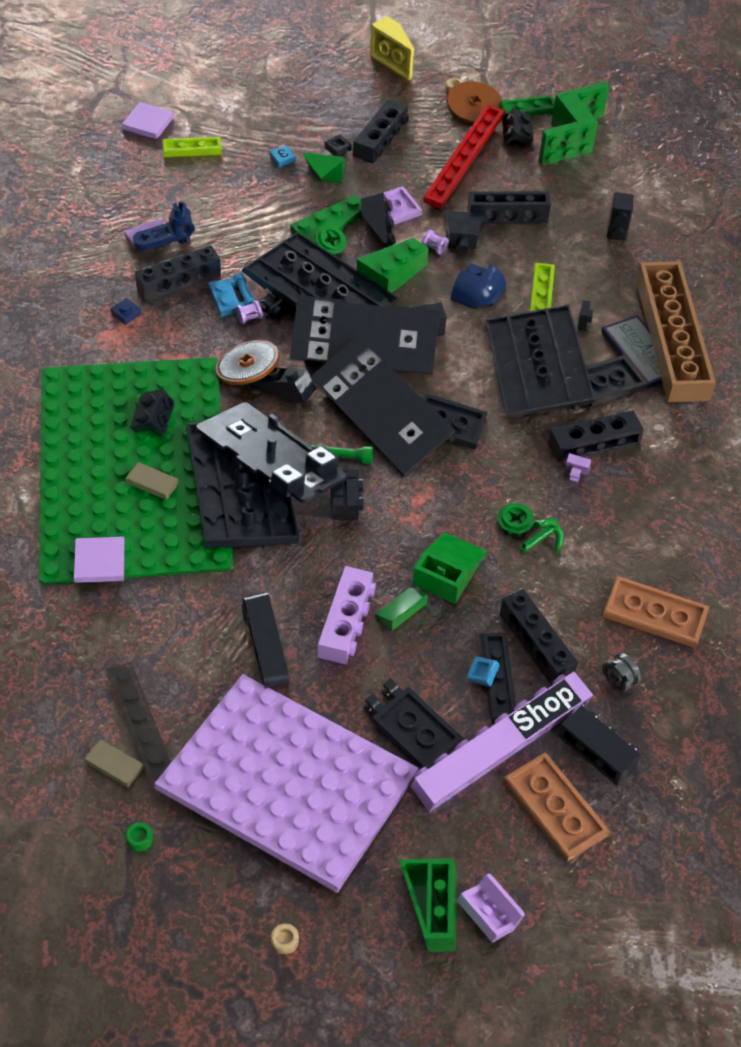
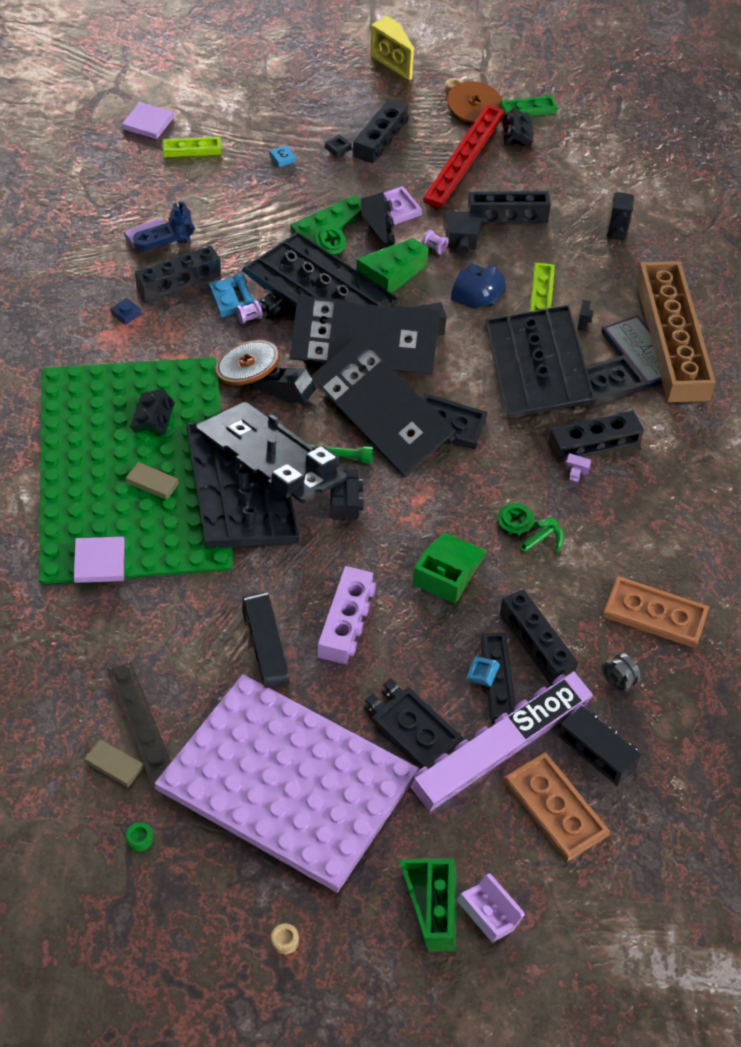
(327, 167): green slope -> none
(402, 608): green slope -> none
(573, 123): green bracket -> none

